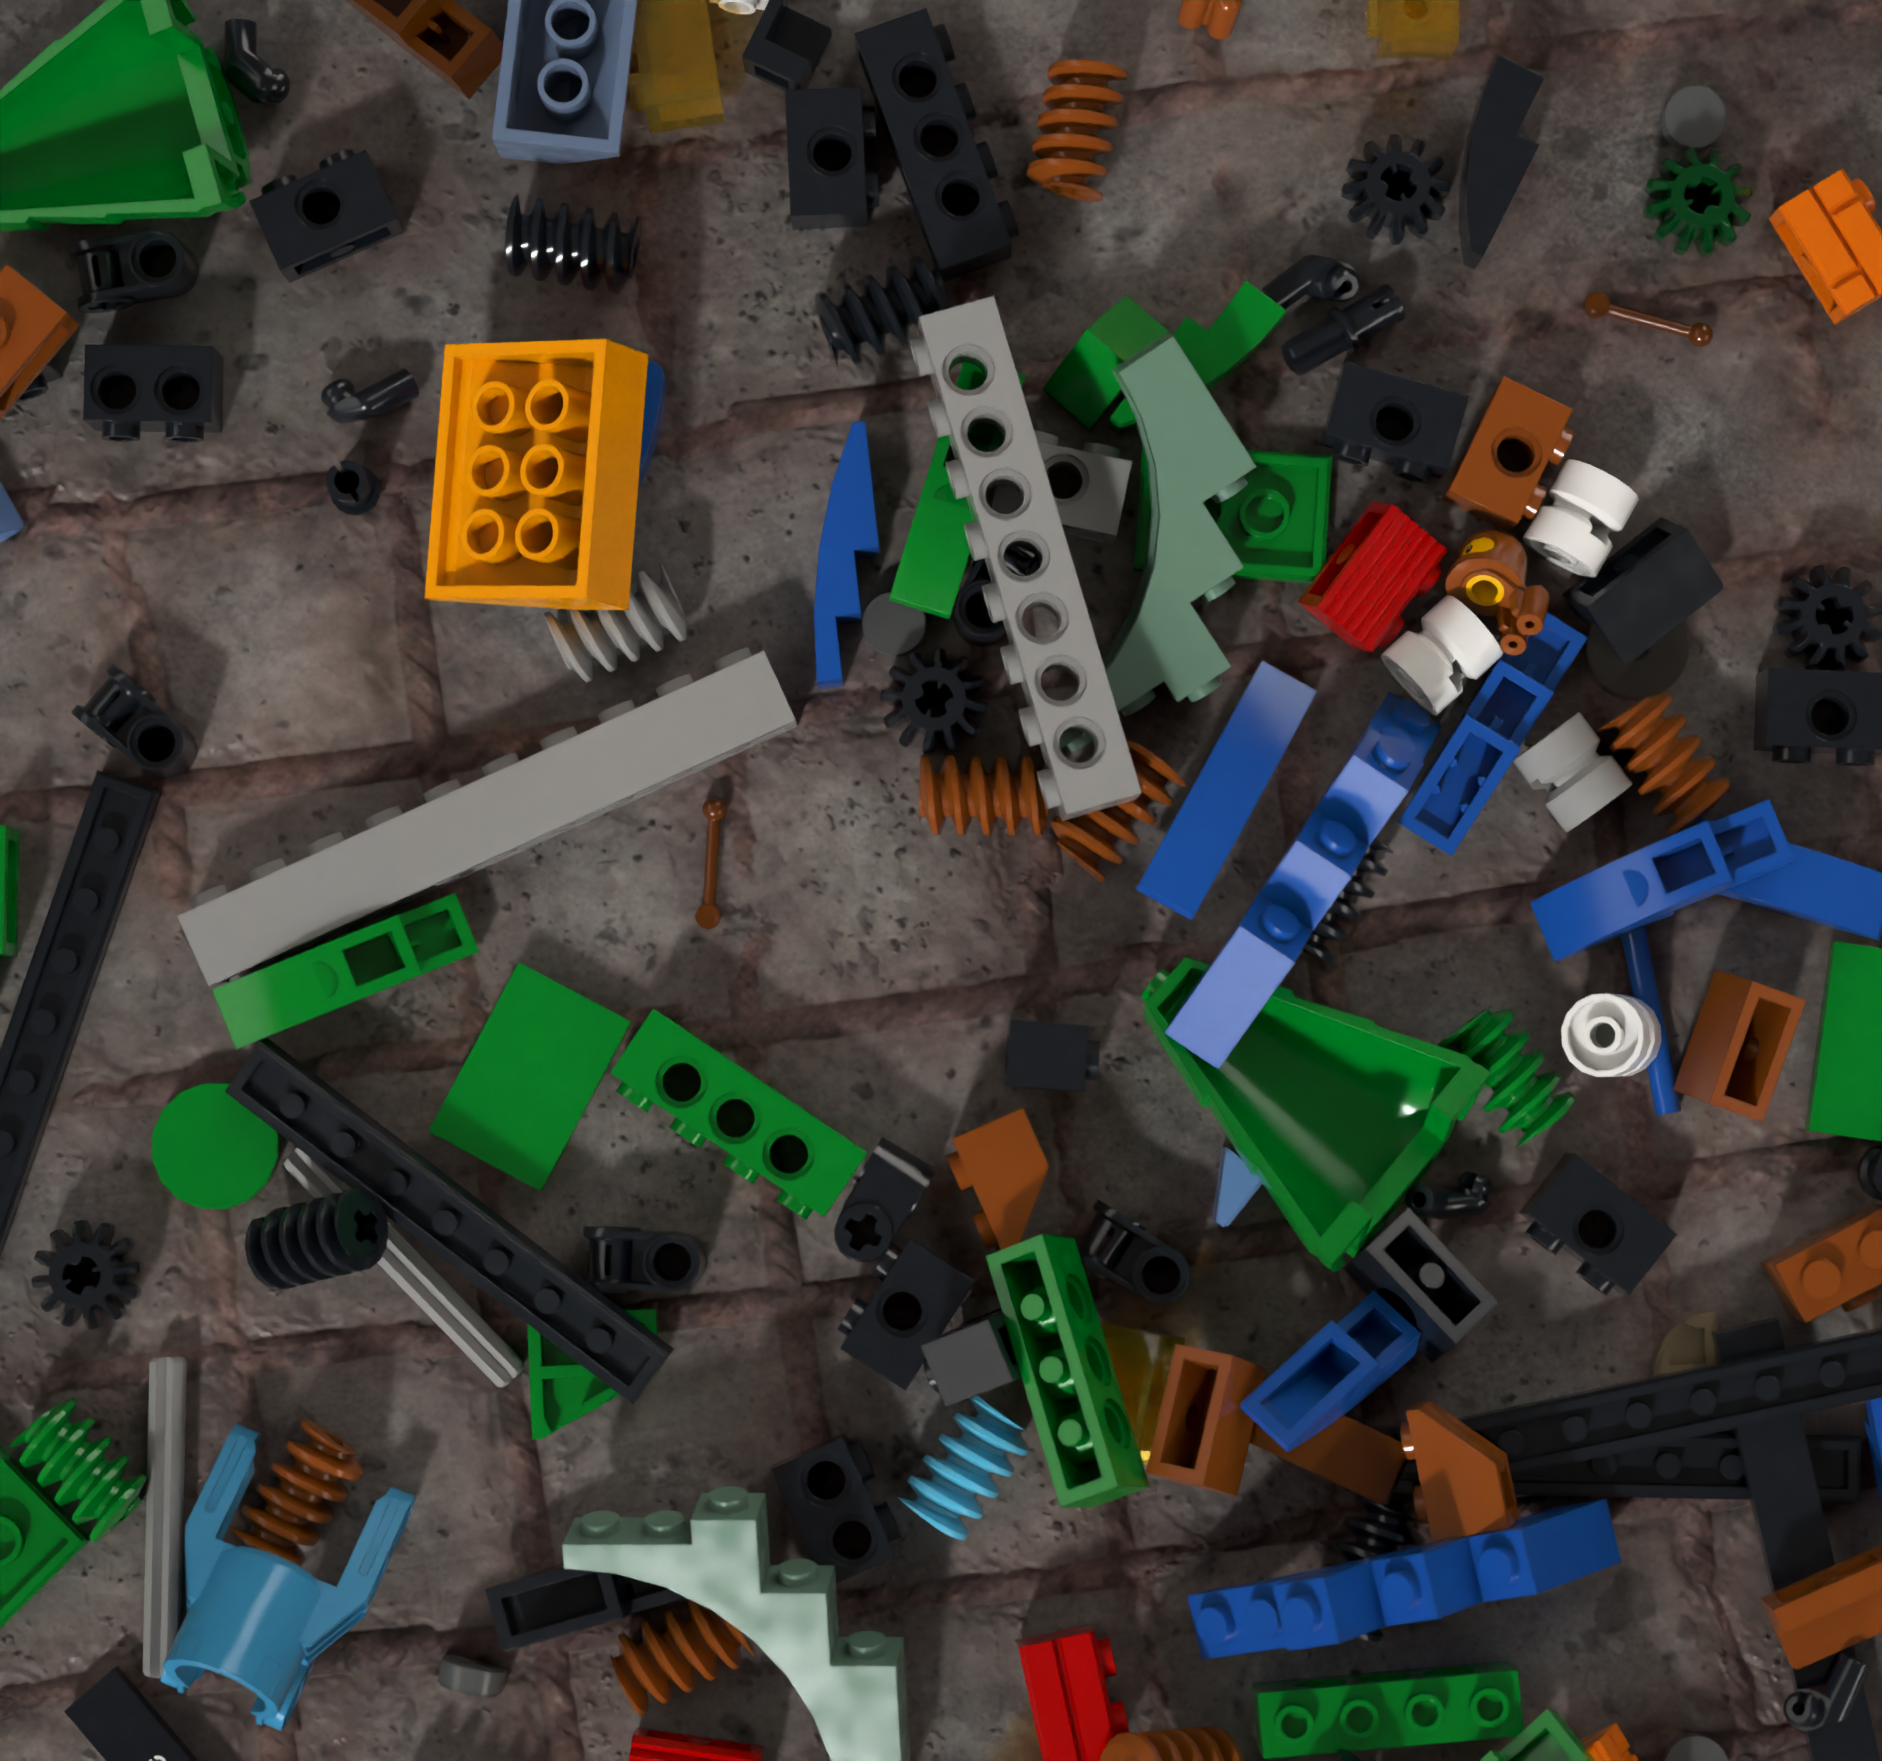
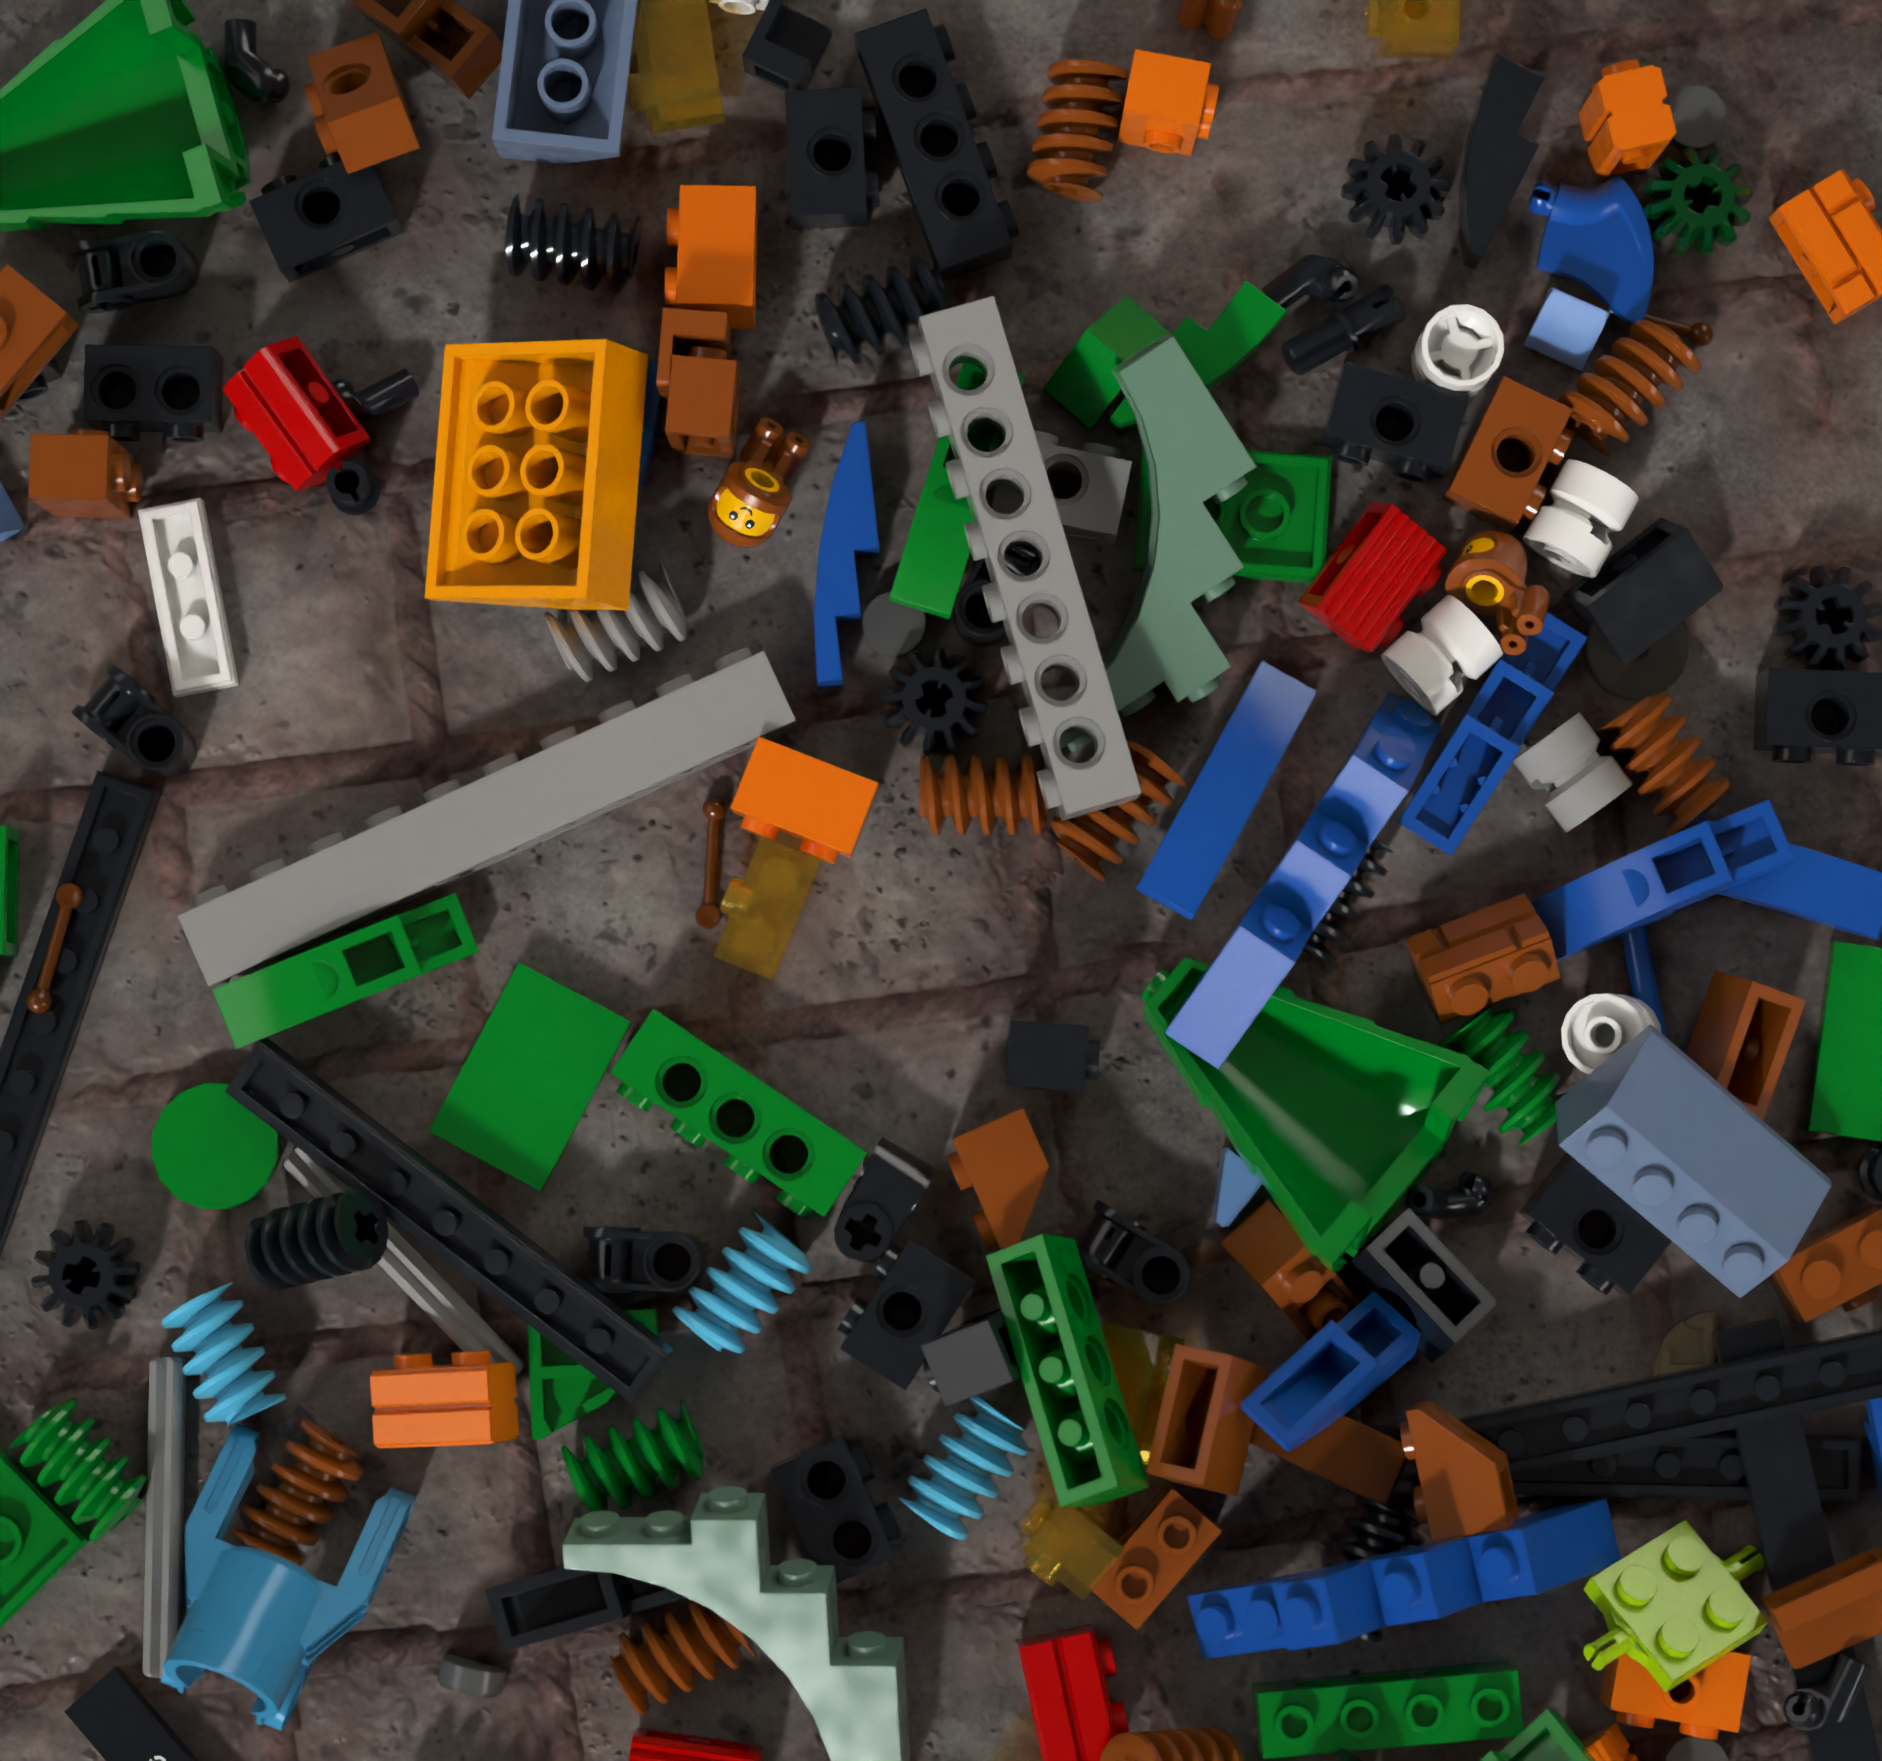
(68, 897): none -> reddish brown hinge
(83, 475): none -> dark orange brick
(188, 597): none -> white tile
(221, 1357): none -> medium azure piece
(295, 413): none -> red brick
(359, 104): none -> dark orange brick
(444, 1403): none -> orange brick
(636, 1461): none -> green piece
(689, 329): none -> dark orange panel
(704, 403): none -> dark orange brick
(715, 251): none -> orange brick
(744, 1287): none -> medium azure piece
(755, 490): none -> dark orange piece
(766, 908): none -> clear yellow brick
(803, 799): none -> orange brick
(1067, 1544): none -> clear yellow brick
(1156, 1555): none -> dark orange brick
(1167, 103): none -> orange brick
(1287, 1272): none -> dark orange slope
(1458, 349): none -> white wheel
(1483, 958): none -> dark orange brick
(1566, 328): none -> medium blue slope
(1598, 242): none -> blue arm
(1626, 119): none -> orange brick
(1626, 382): none -> dark orange piece
(1674, 1606): none -> lime plate
(1692, 1160): none -> sand blue slope
(1701, 1704): none -> orange brick

